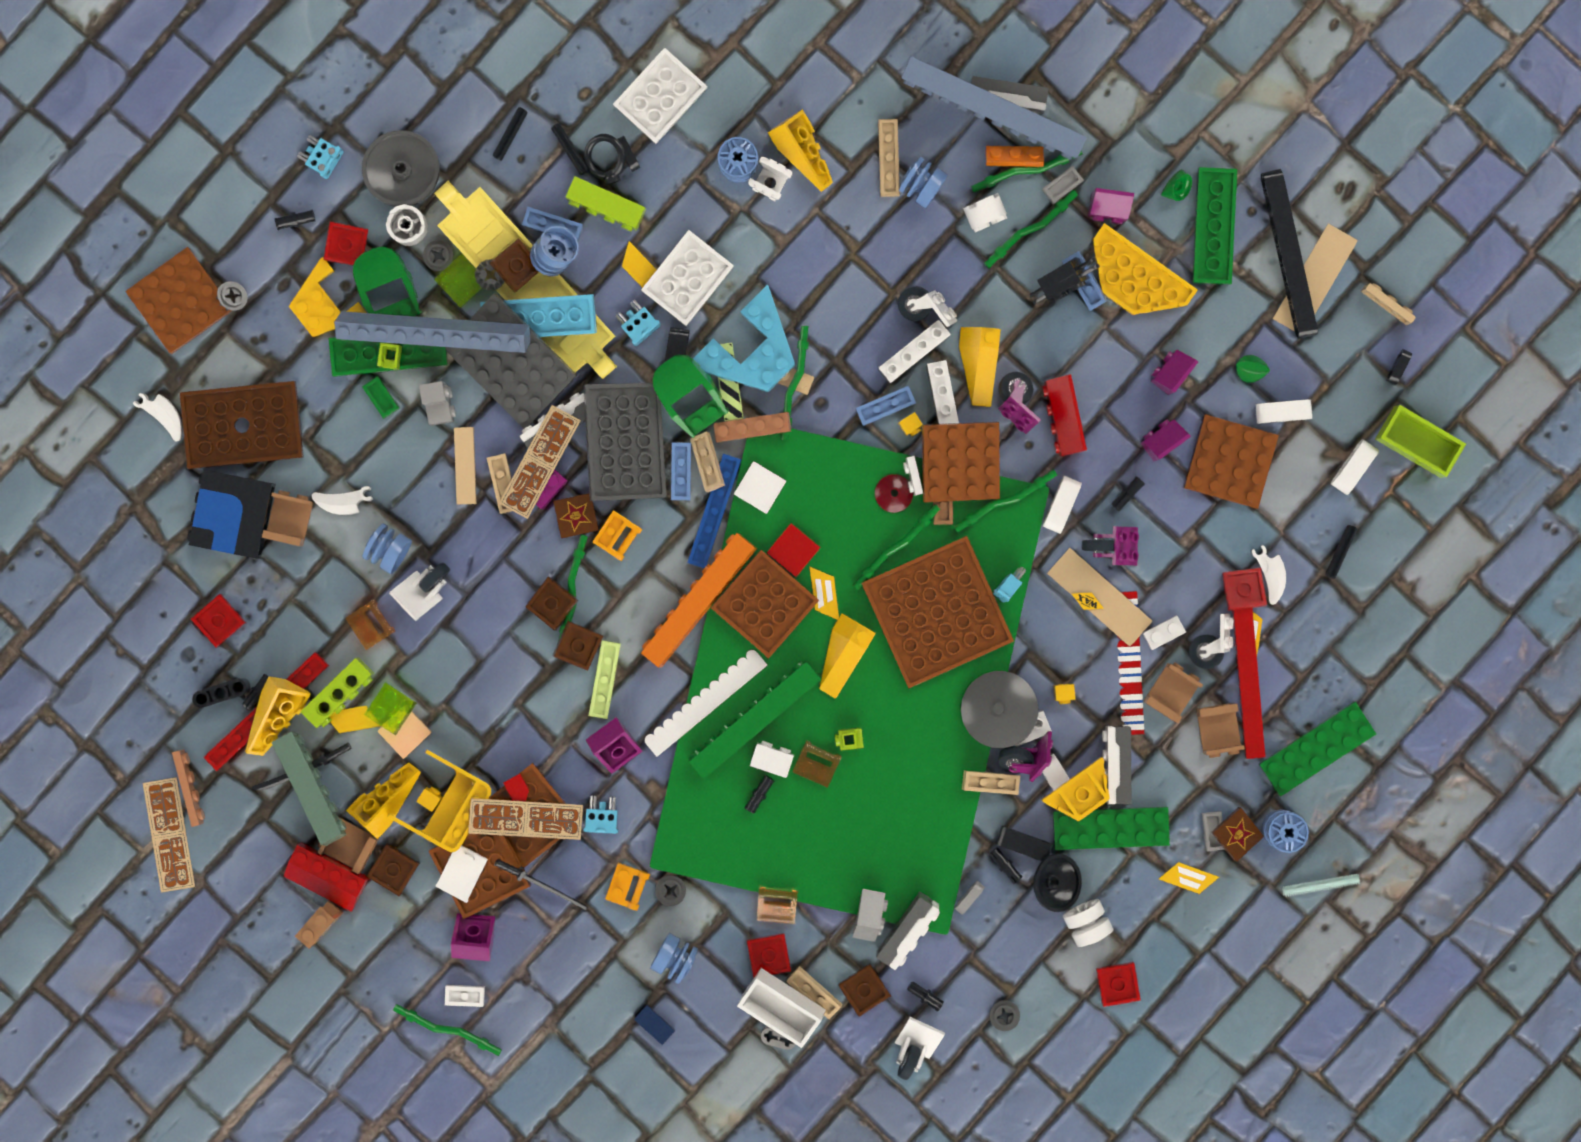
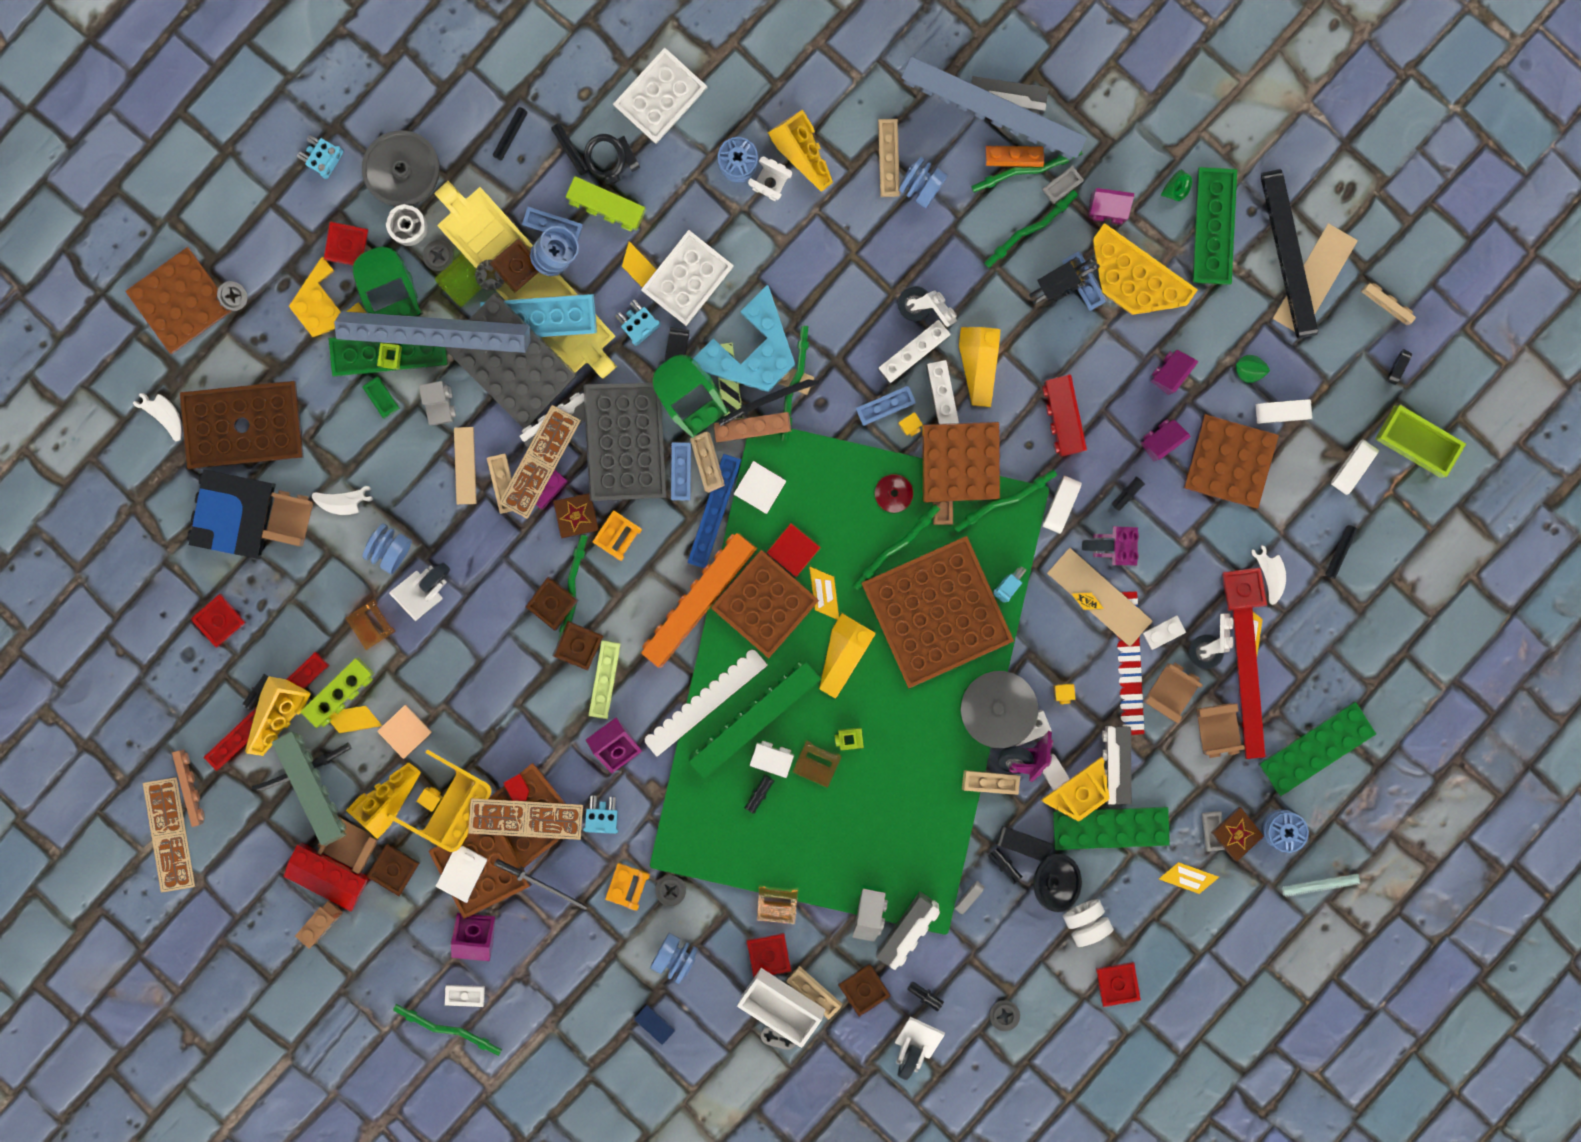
(212, 692): black beam -> none
(295, 219): black pin -> none
(390, 708): clear neon green plate -> none
(766, 399): none -> black sword
(914, 484): white plate -> none
(985, 211): white brick -> none
(1016, 391): magenta plate -> none

